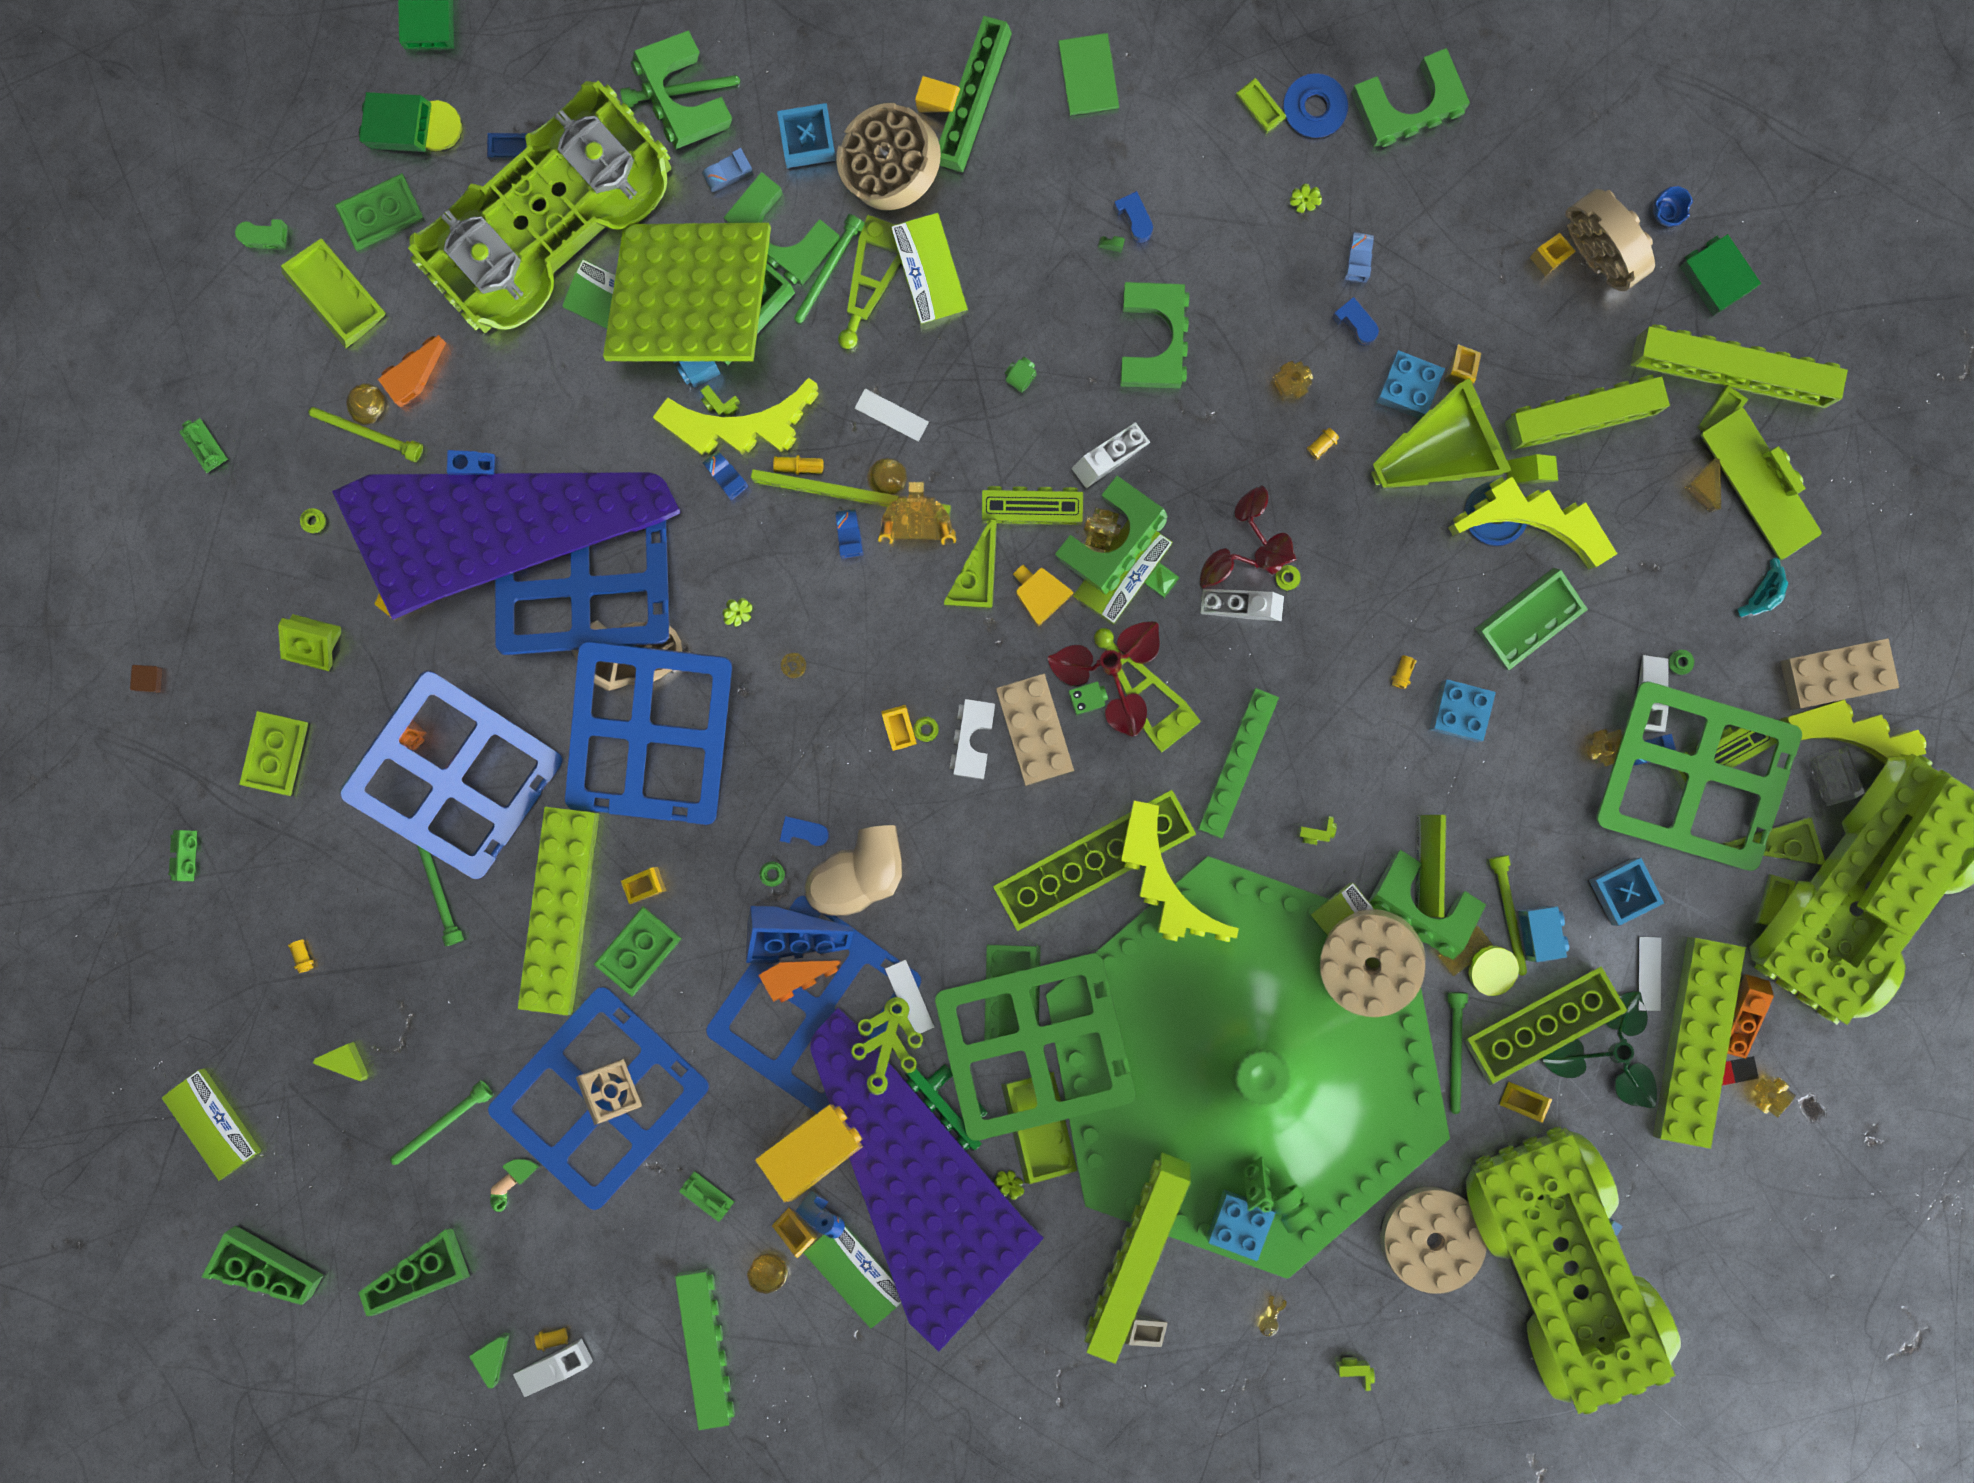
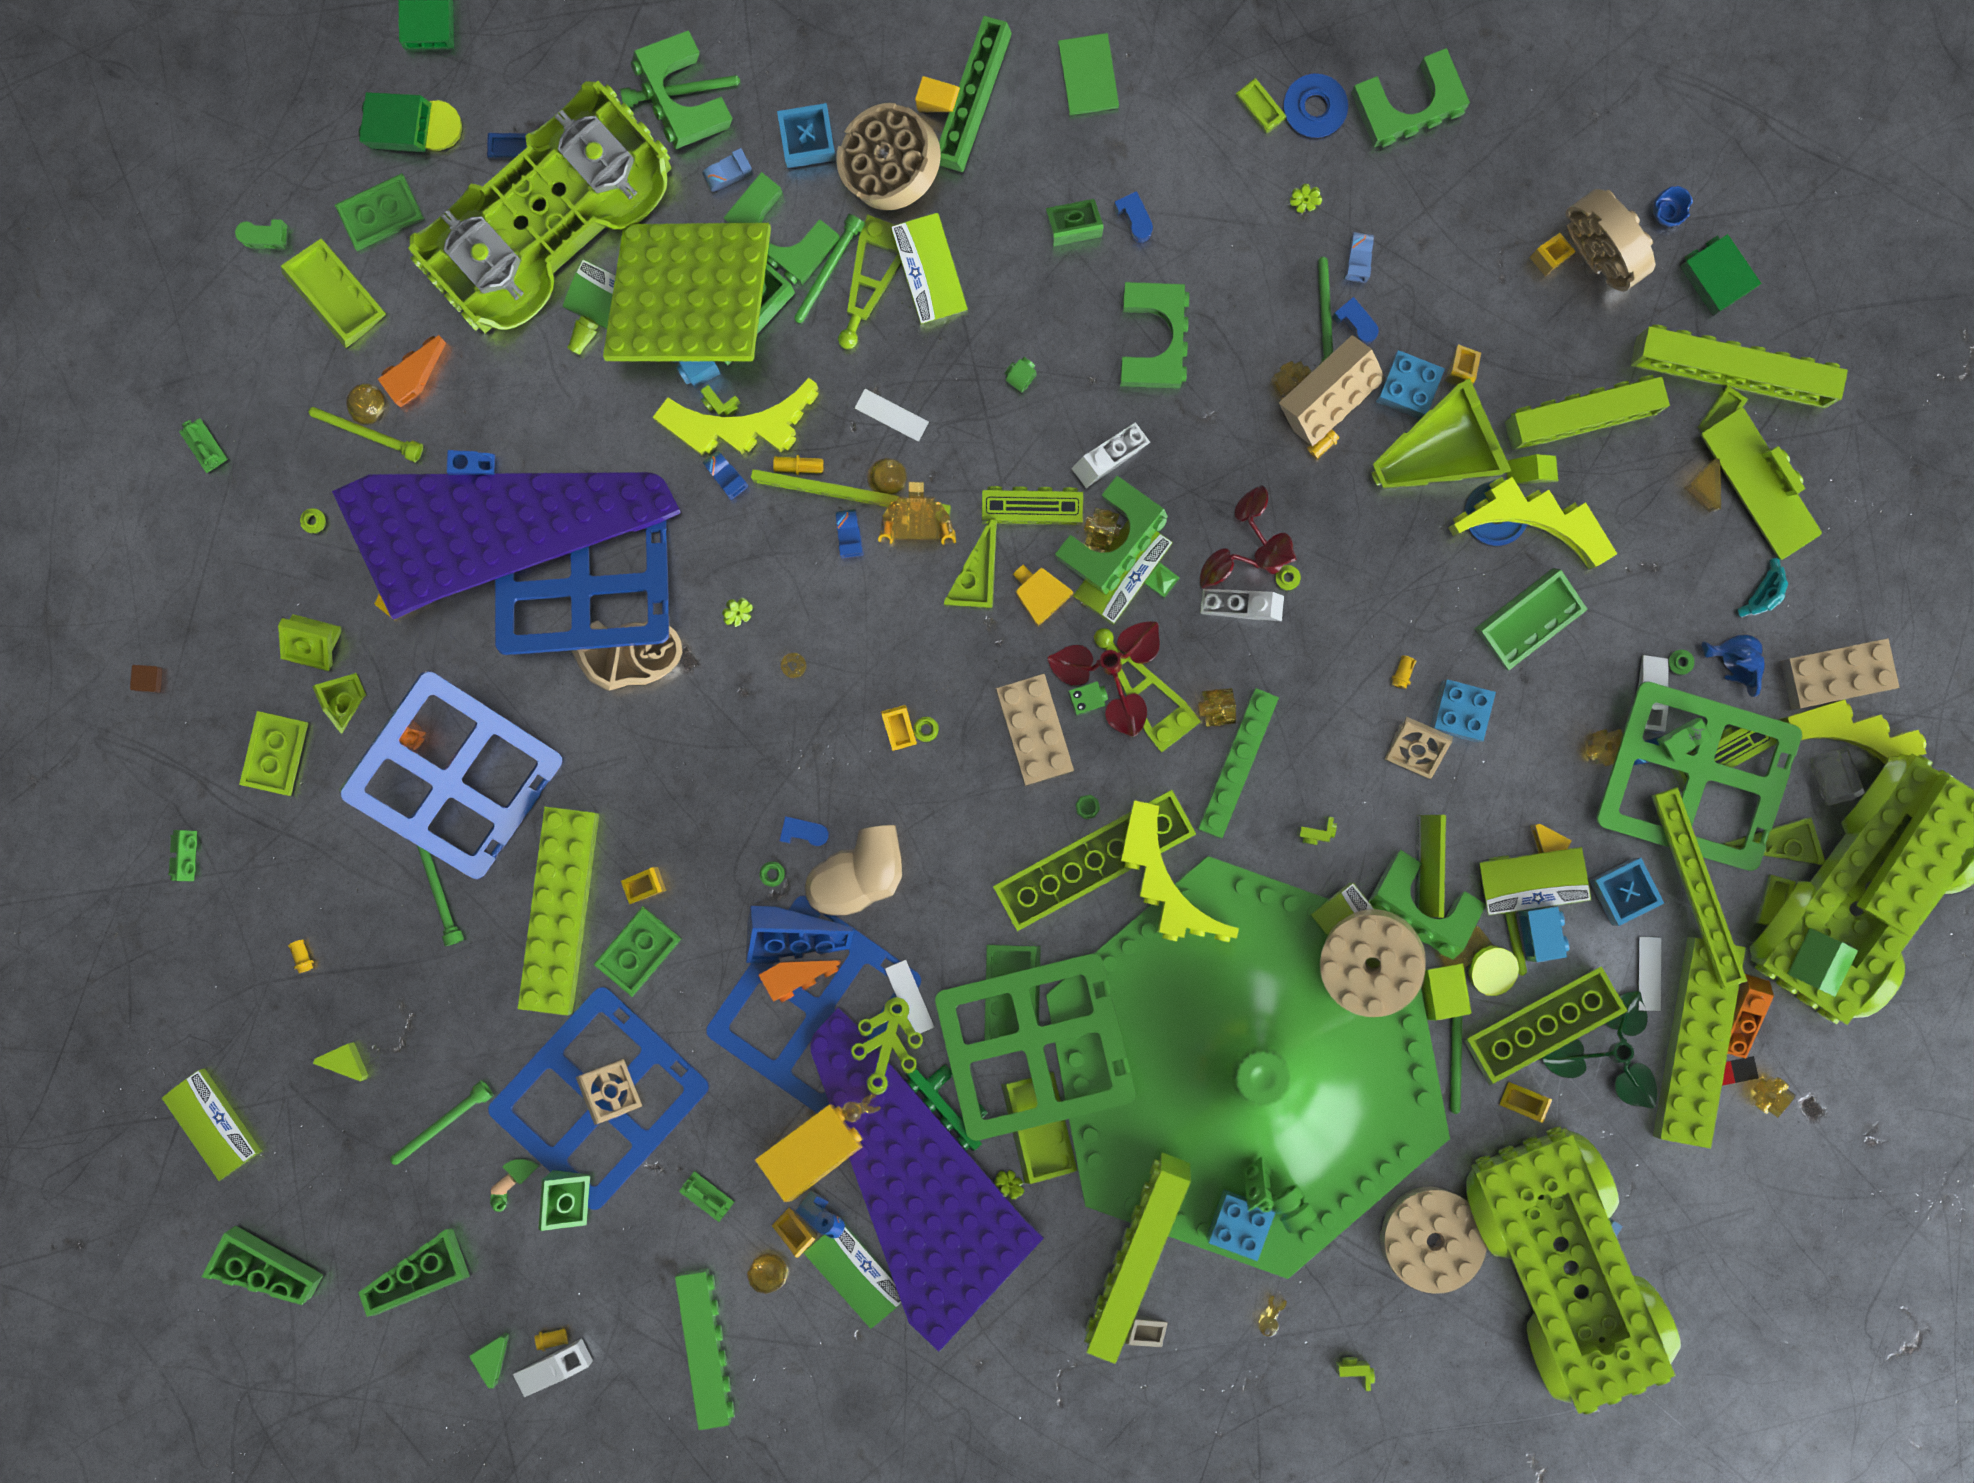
(340, 699): none -> lime slope
(563, 1200): none -> bright green slope
(582, 334): none -> lime cone
(641, 731): blue window -> none
(852, 1111): none -> clear yellow arm
(974, 716): white arch -> none
(1074, 222): none -> bright green slope
(1087, 807): none -> bright green tile
(1114, 244): bright green tile -> none
(1218, 707): none -> clear yellow brick
(1325, 307): none -> bright green piece
(1332, 390): none -> tan brick
(1425, 769): none -> tan piece
(1445, 992): none -> lime slope
(1535, 881): none -> lime slope
(1547, 839): none -> yellow slope
(1684, 739): none -> bright green leg
(1699, 888): none -> lime tile
(1743, 658): none -> blue piece
(1822, 962): none -> bright green slope

